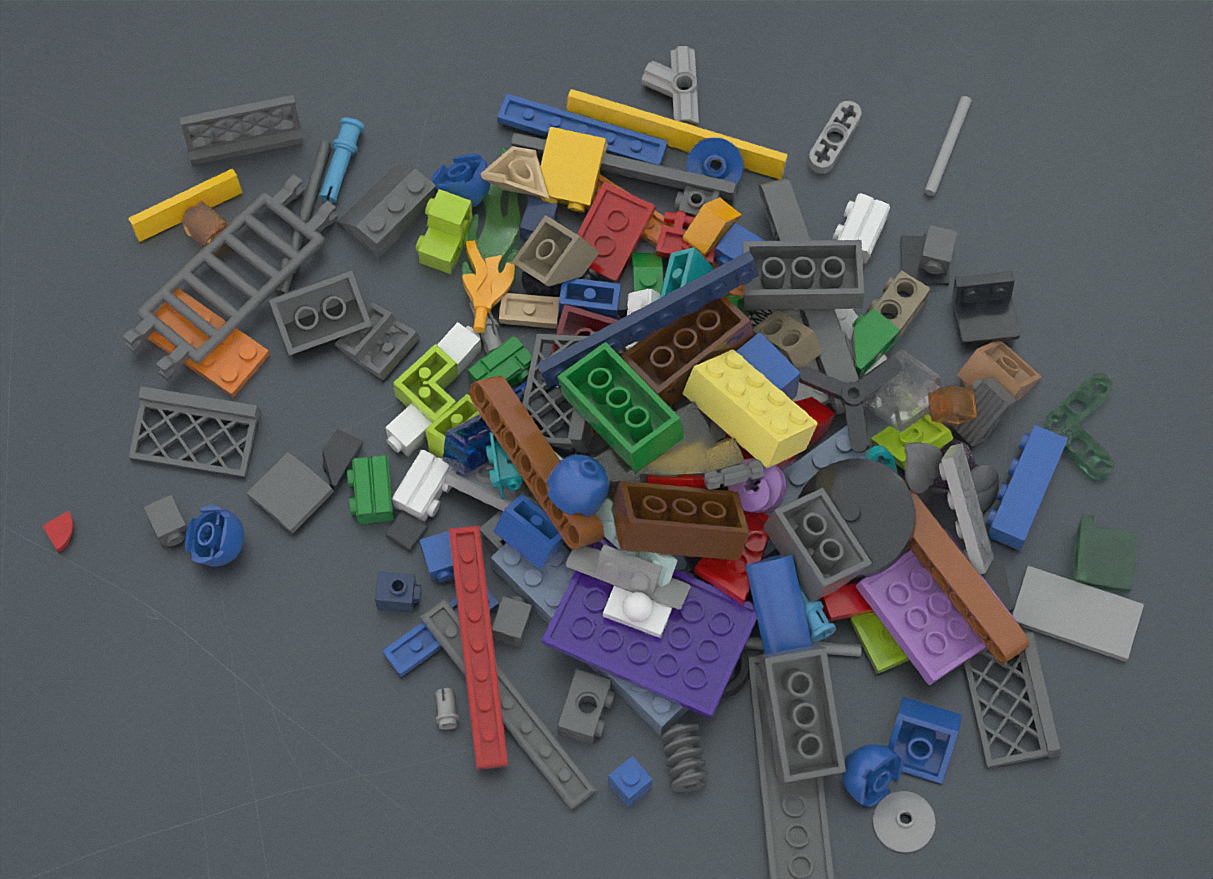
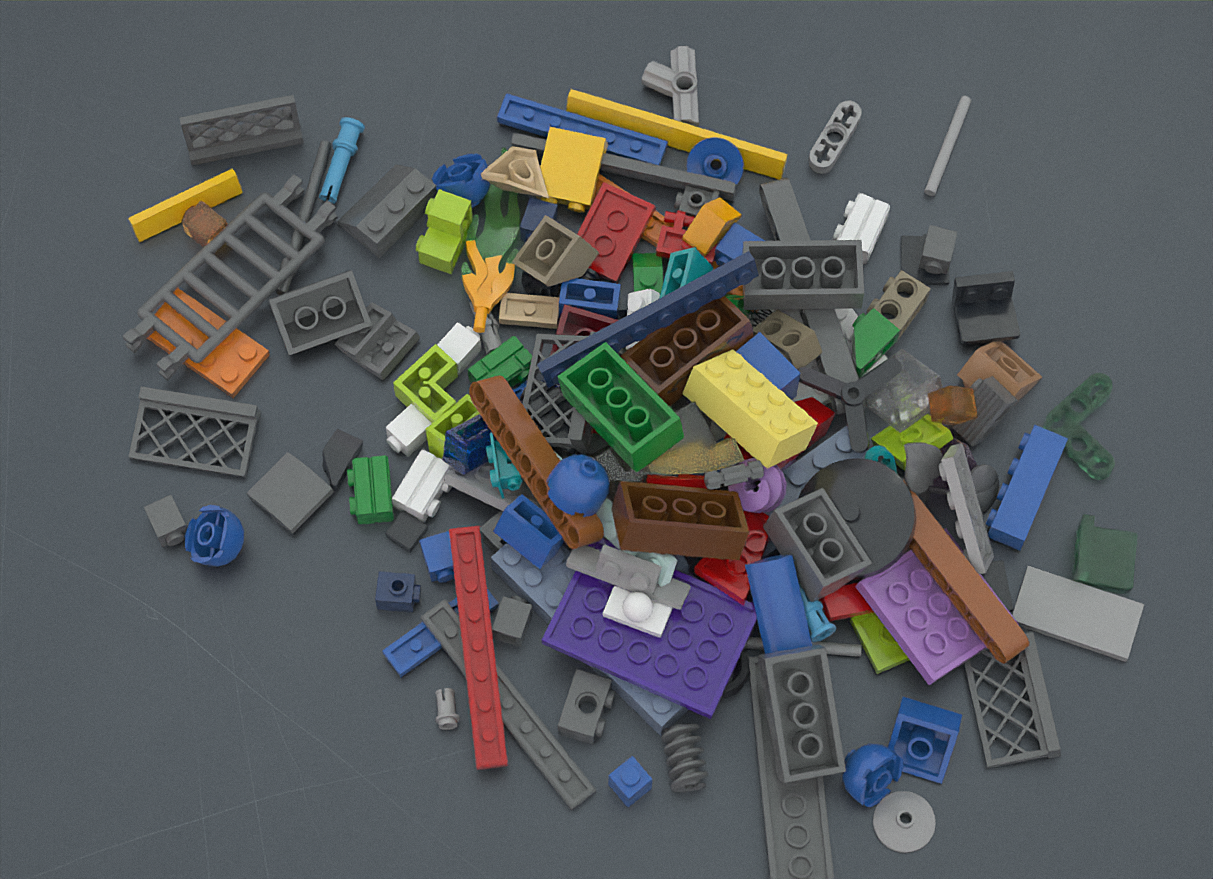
(60, 530): red tile -> none

